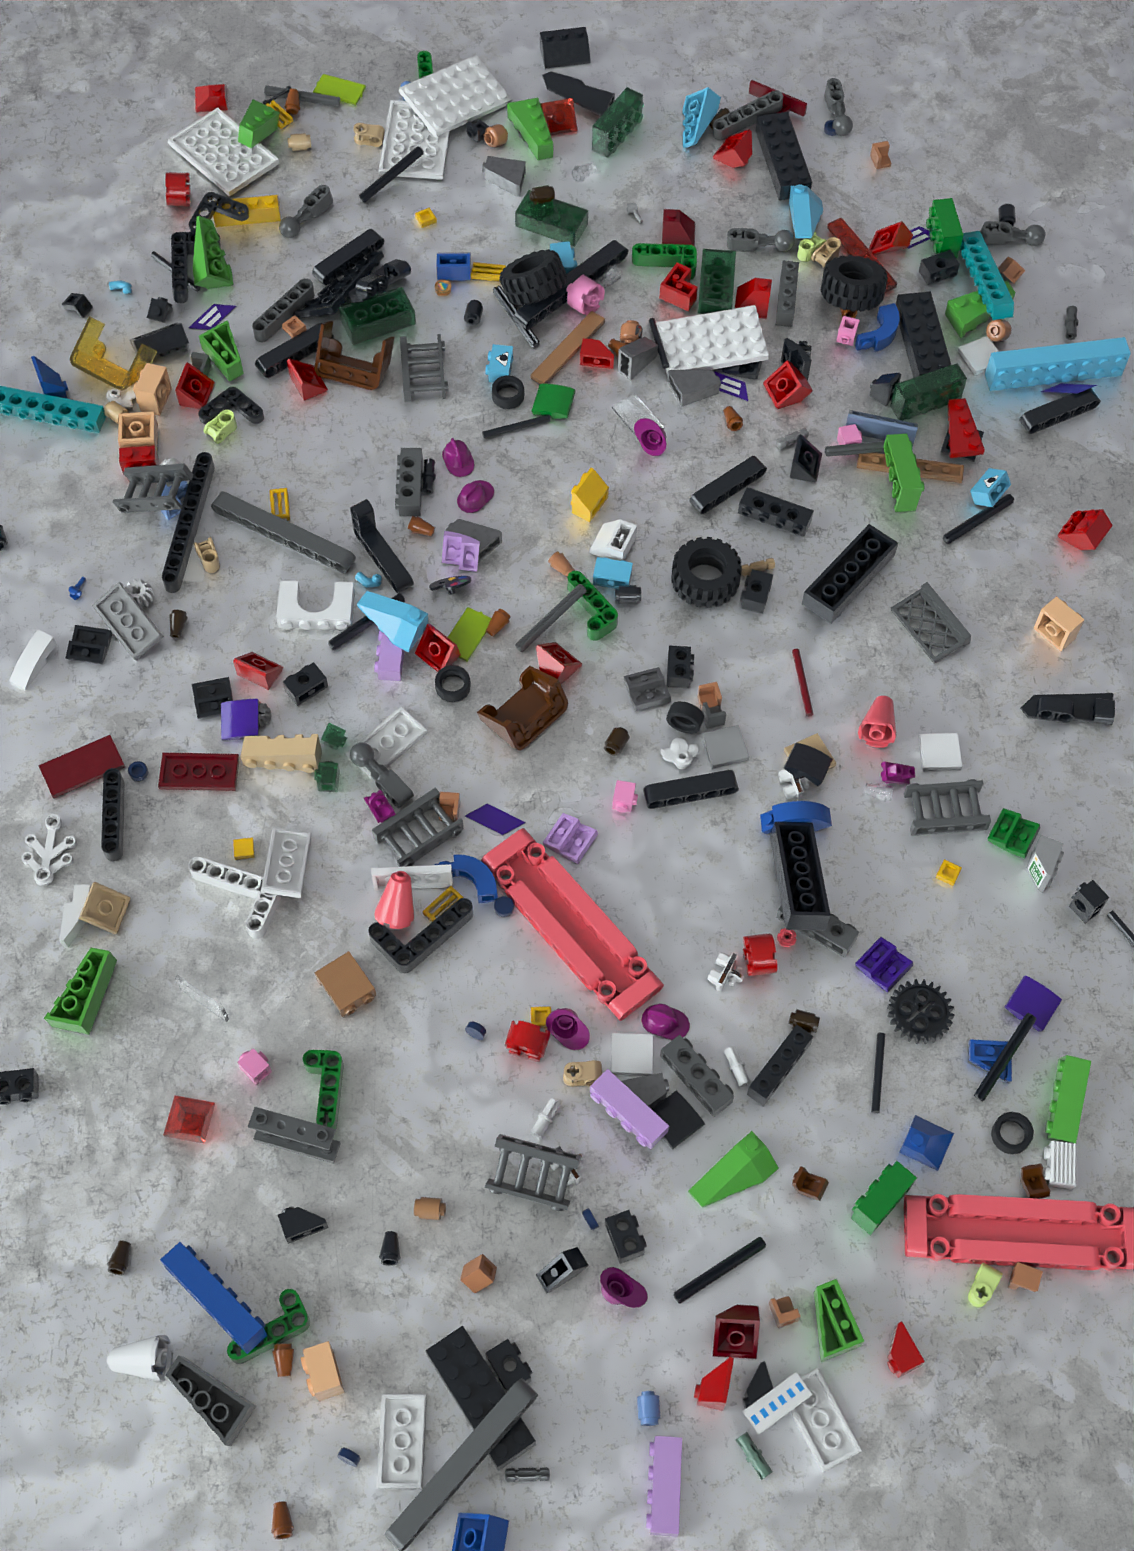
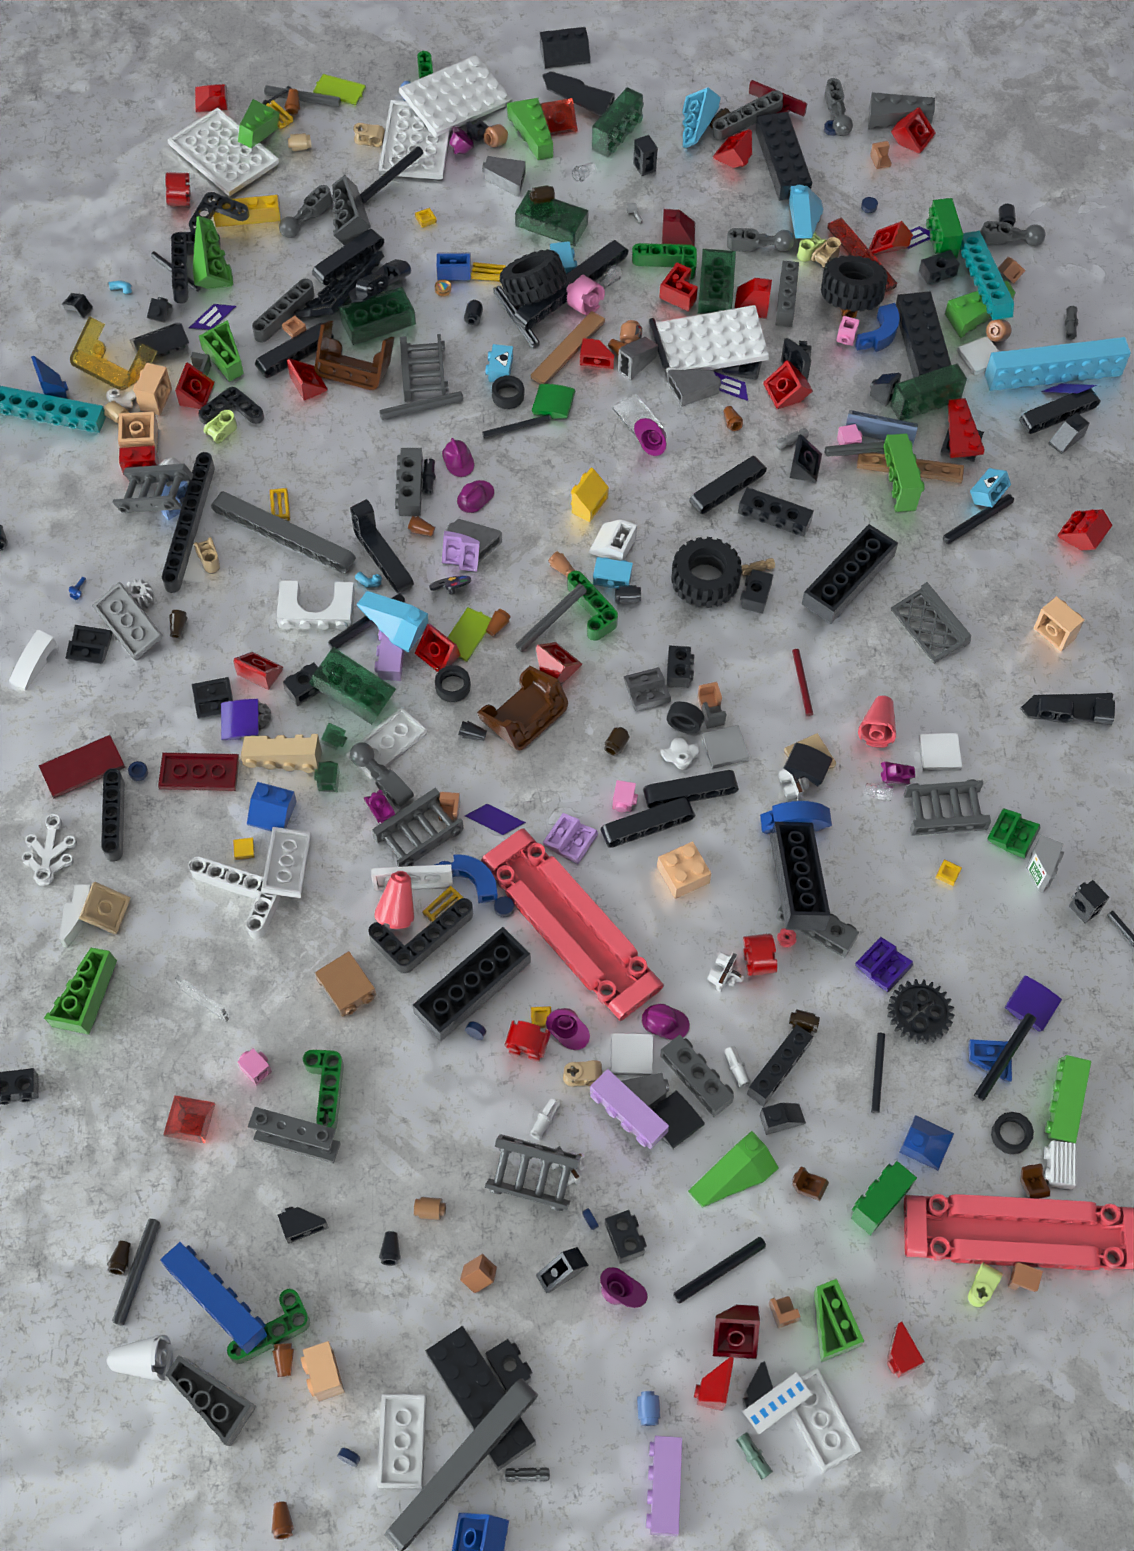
(136, 1272): none -> dark grey axle
(270, 807): none -> blue slope
(349, 211): none -> dark grey wedge
(352, 685): none -> clear green brick
(421, 405): none -> dark grey axle
(460, 141): none -> magenta piece
(471, 983): none -> black brick
(472, 731): none -> black cone
(645, 155): none -> black brick
(647, 822): none -> black beam
(684, 870): none -> light nougat brick
(781, 1117): none -> black slope
(869, 205): none -> dark blue tile
(891, 108): none -> dark grey wedge
(913, 131): none -> red slope
(1069, 433): none -> slope

